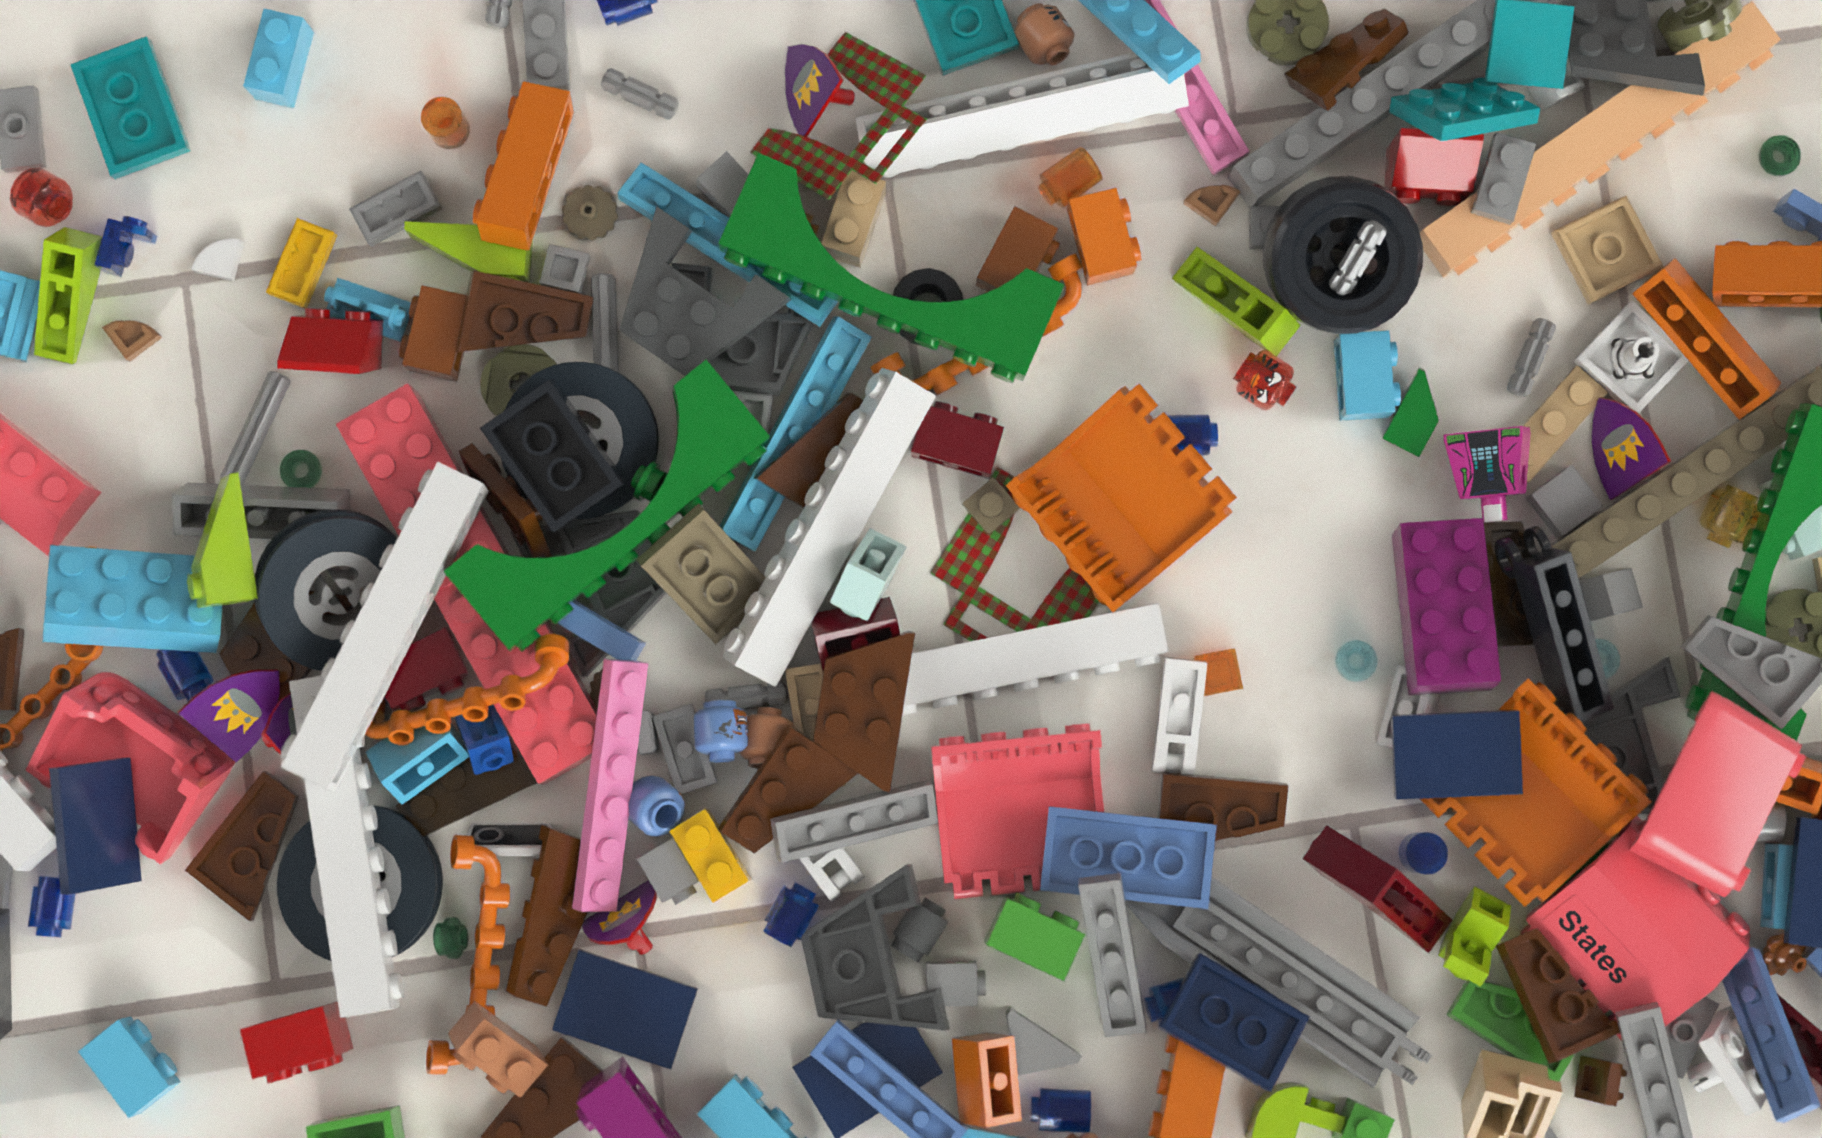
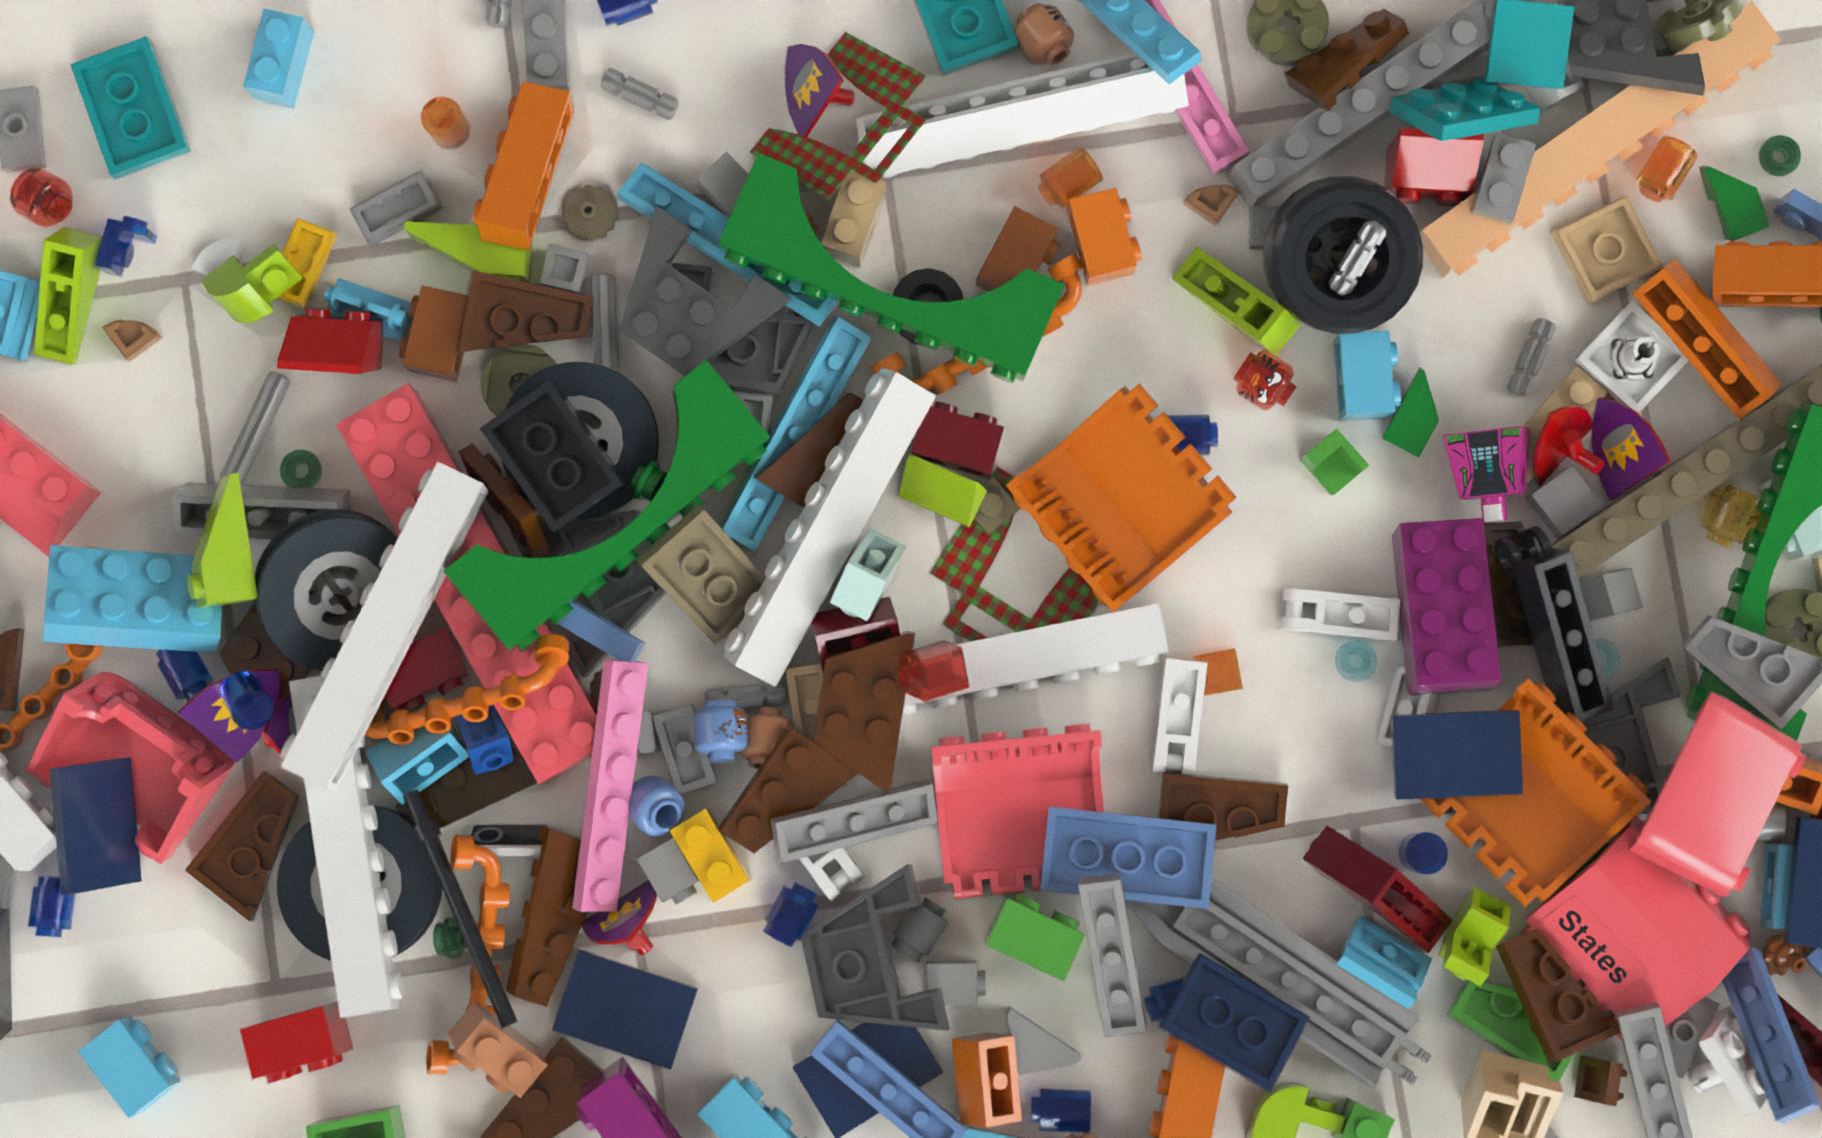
(247, 700): none -> clear blue brick
(249, 289): none -> lime brick
(427, 833): none -> black bar
(933, 671): none -> clear red brick
(941, 490): none -> lime slope
(1334, 462): none -> bright green panel
(1341, 614): none -> white plate
(1384, 961): none -> medium azure plate
(1562, 439): none -> red shield
(1666, 169): none -> clear orange brick
(1736, 203): none -> green slope

